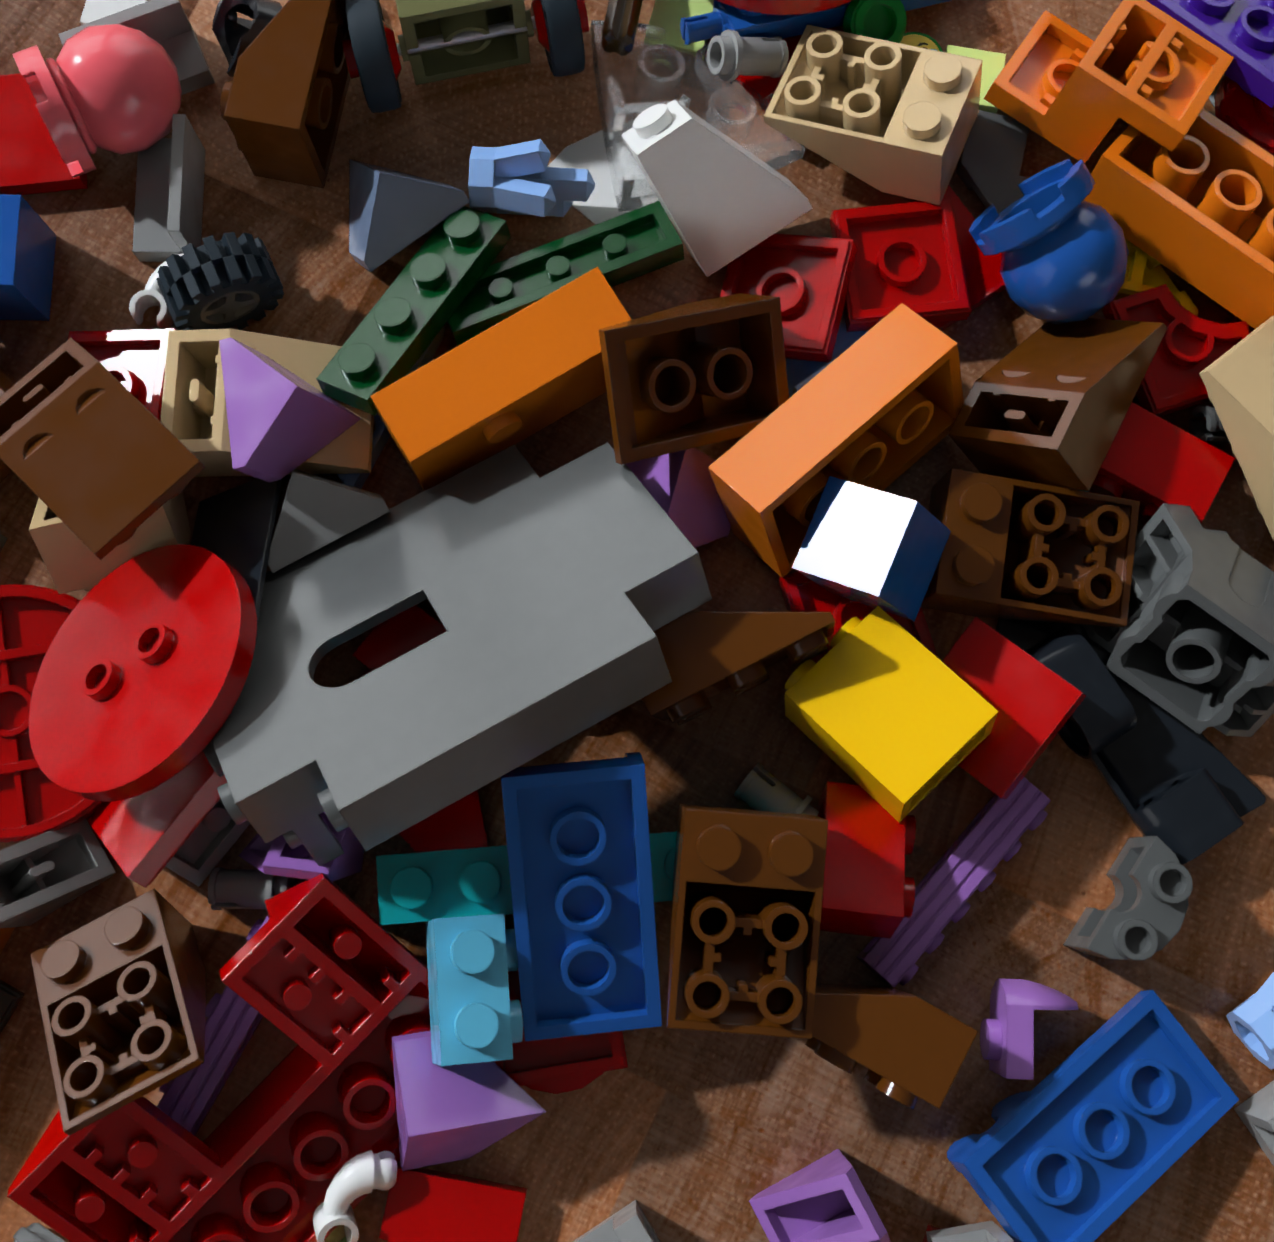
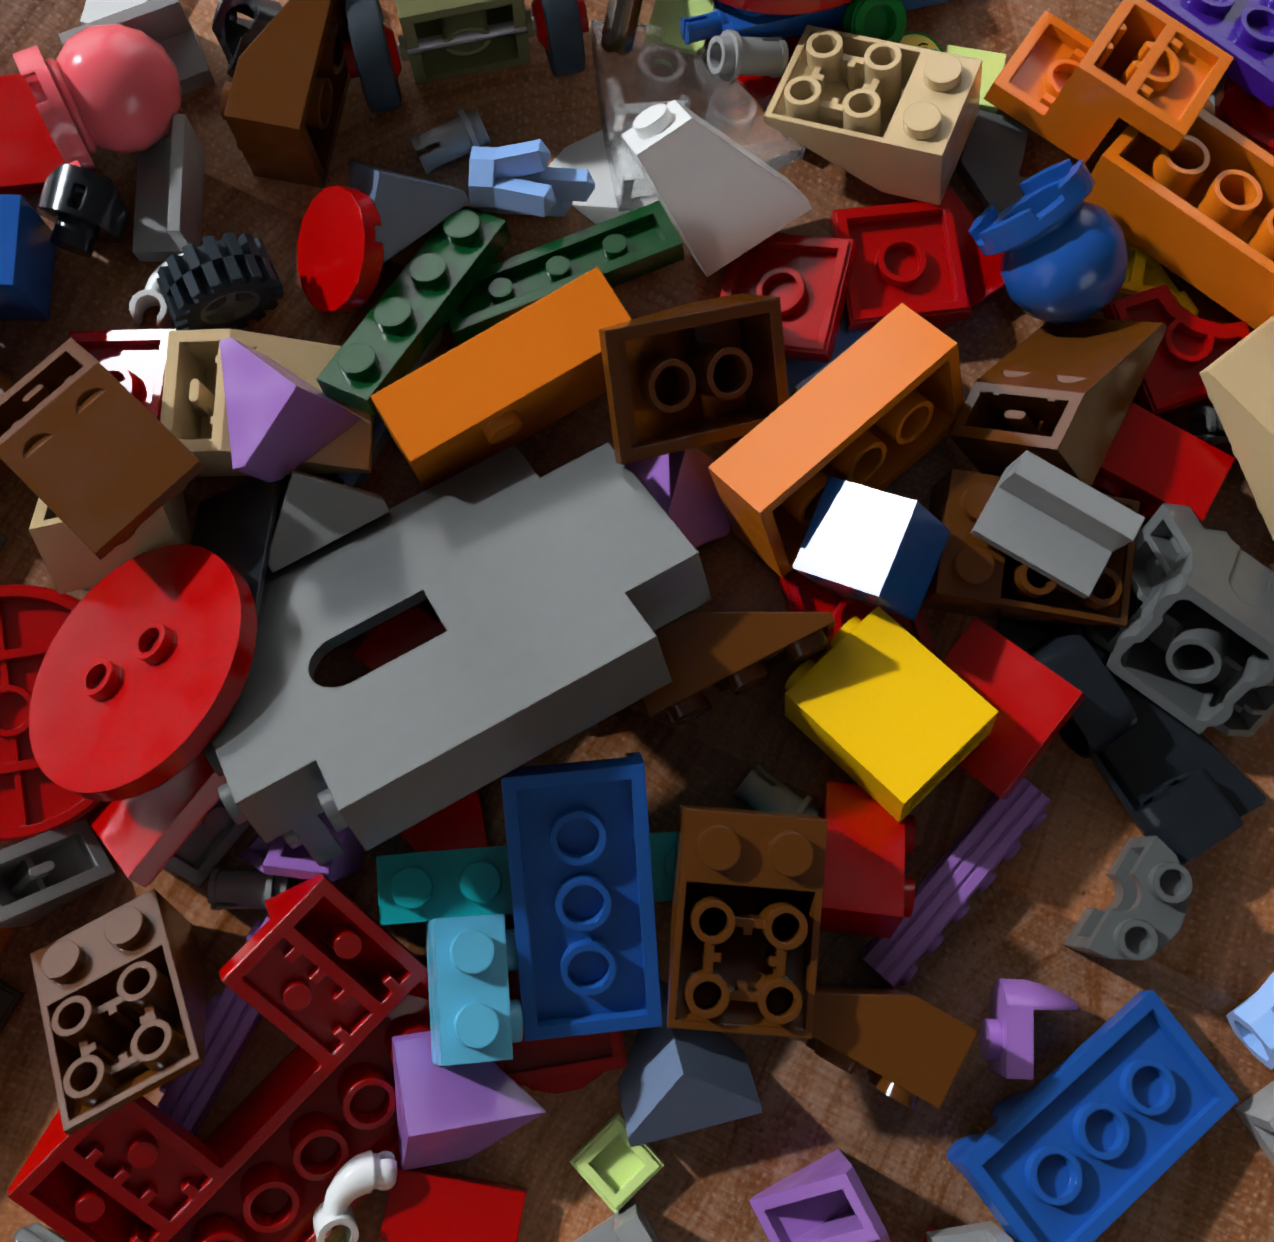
(82, 208): none -> black piece
(338, 250): none -> red tile
(454, 139): none -> light grey pin
(613, 1166): none -> yellowish green tile
(683, 1082): none -> sand blue slope
(1055, 523): none -> light grey panel

